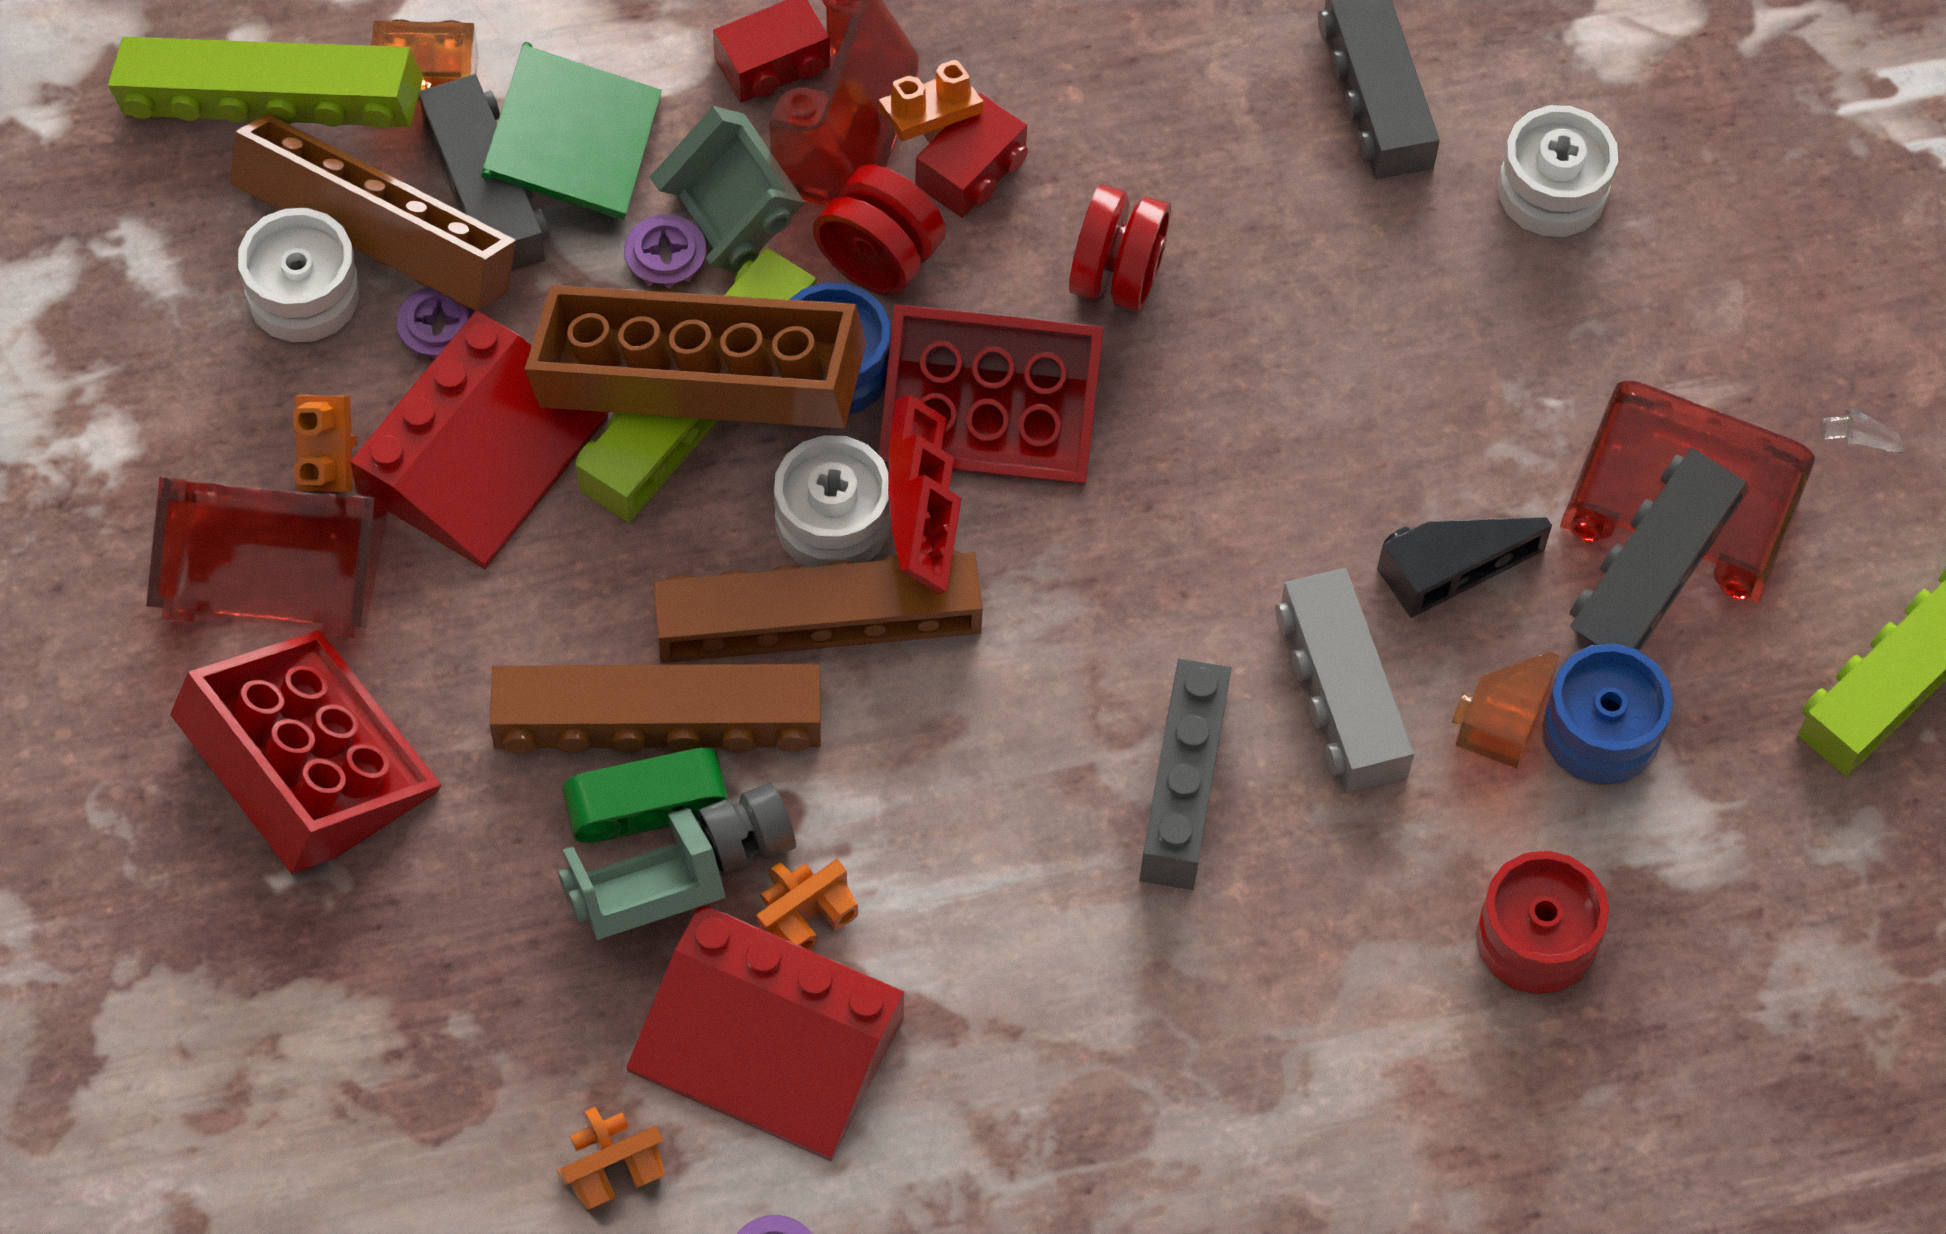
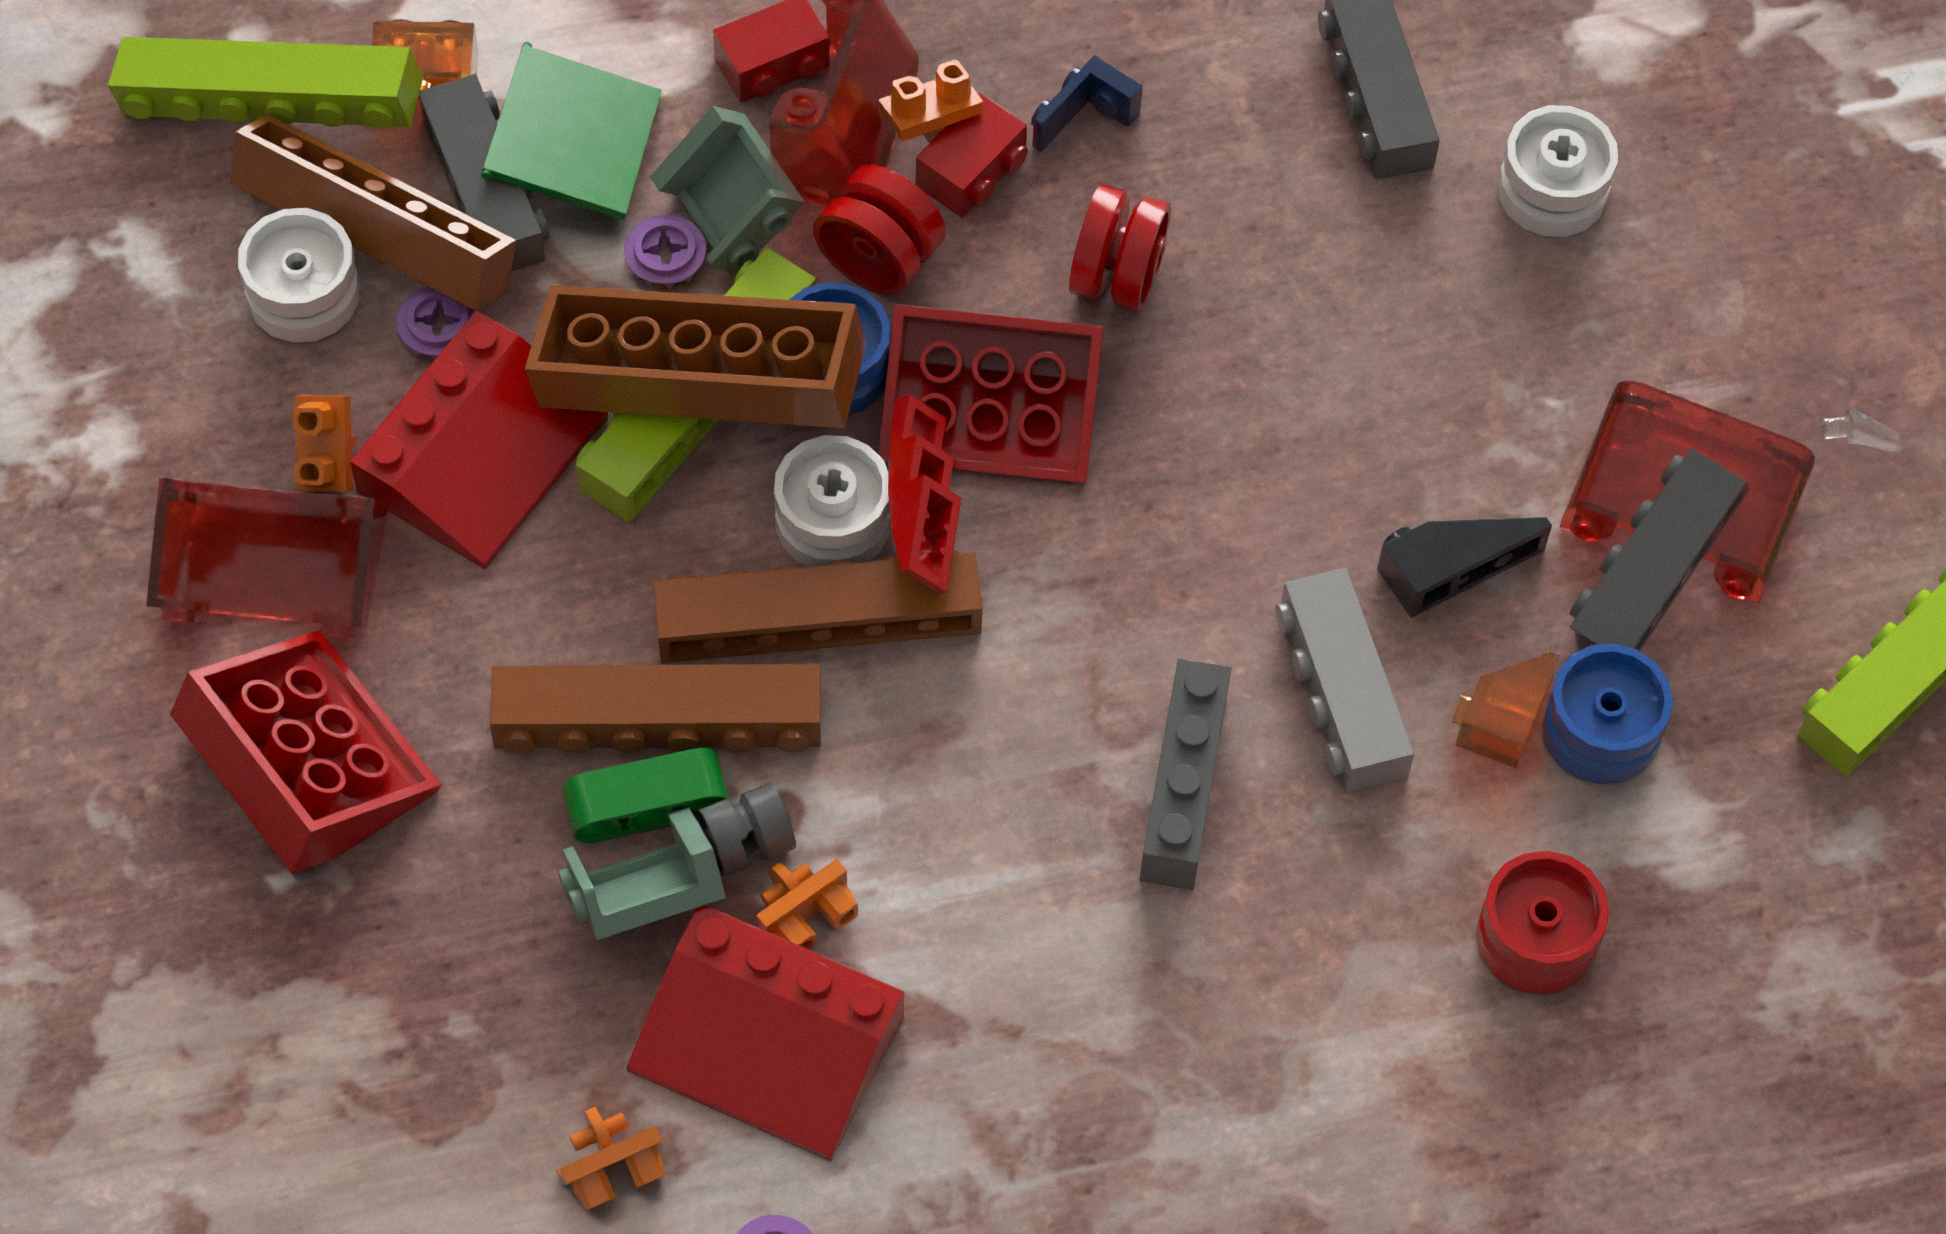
(1096, 82): none -> dark blue bracket

